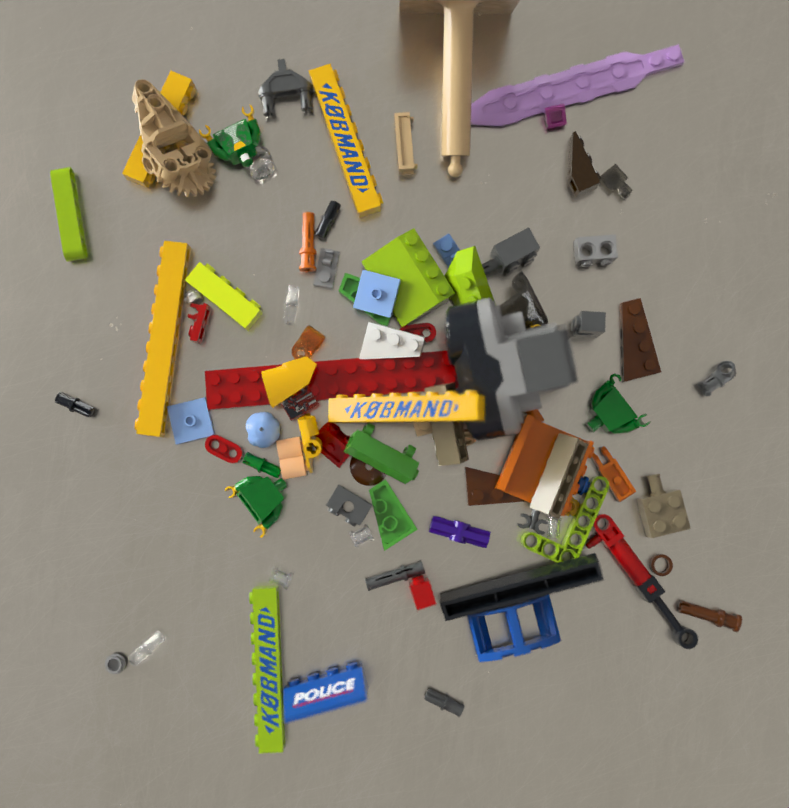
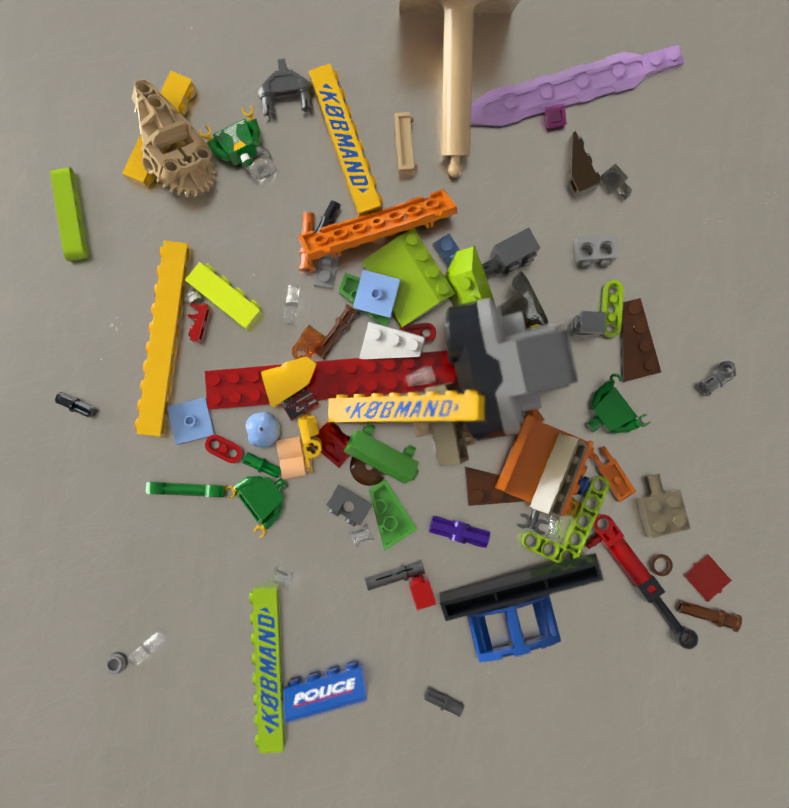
(185, 489): none -> green piece
(342, 323): none -> reddish brown pin
(378, 224): none -> orange piece
(421, 377): none -> clear cone
(616, 301): none -> lime plate
(707, 578): none -> clear red piece

